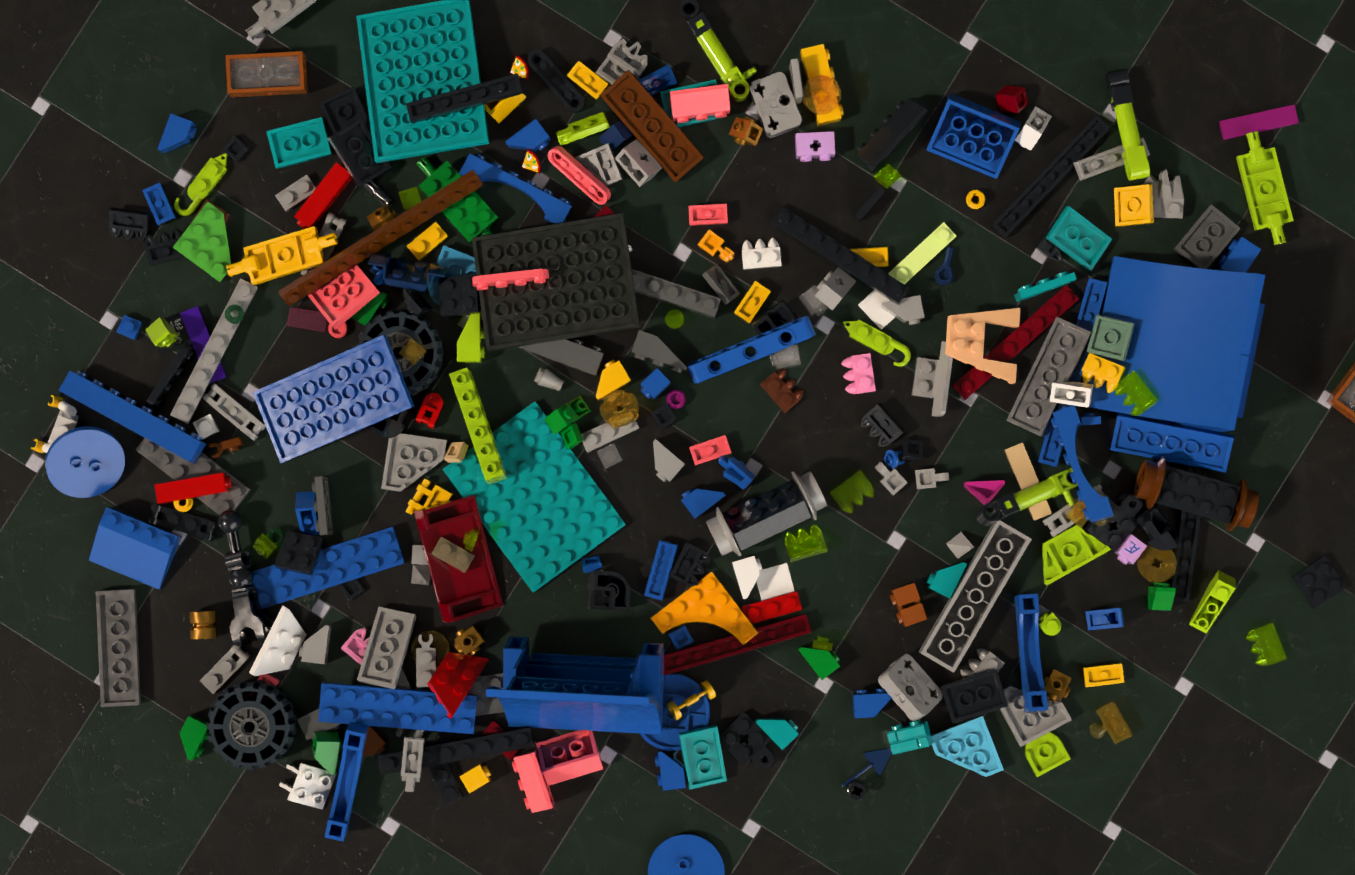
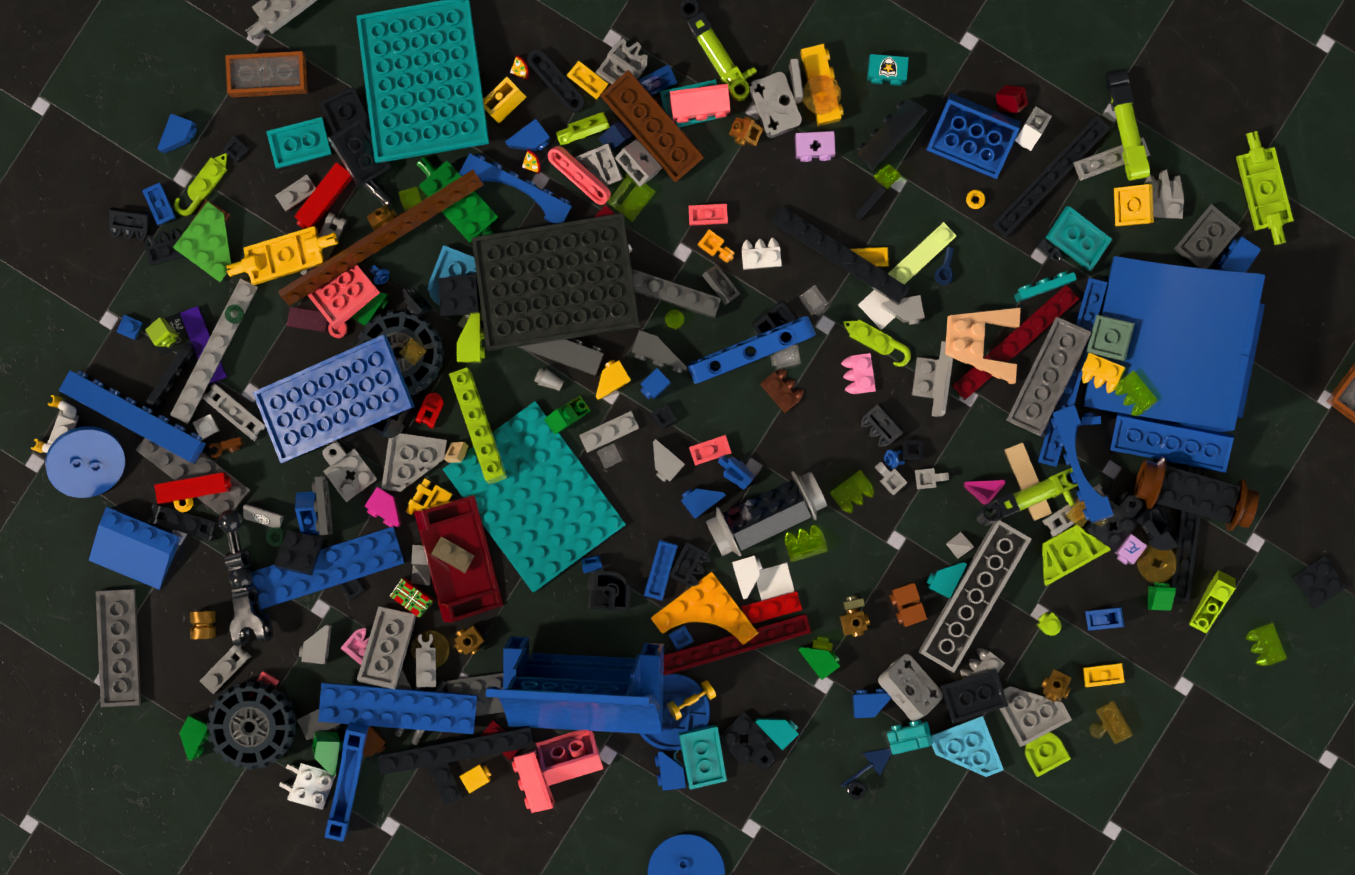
(262, 516): none -> light grey slope
(264, 546): clear neon green plate -> none
(280, 645): white wing -> none
(340, 464): none -> light grey plate
(385, 506): none -> dark pink slope
(407, 273): dark blue piece -> none
(411, 597): none -> piece
(412, 761): light grey hinge -> none
(427, 241): yellow plate -> none
(455, 678): red wing -> none
(464, 98): black plate -> none
(470, 539): clear neon green plate -> none
(518, 277): coral plate -> none
(571, 436): green plate -> none
(621, 418): clear yellow plate -> none
(634, 202): none -> clear neon green plate
(676, 399): magenta plate -> none
(752, 302): yellow plate -> none
(834, 287): light grey brick -> none
(847, 622): none -> pearl gold brick
(853, 602): none -> olive plate
(887, 69): none -> teal brick
(1030, 664): blue arch -> none
(1071, 393): white slope -> none
(1258, 122): magenta tile -> none

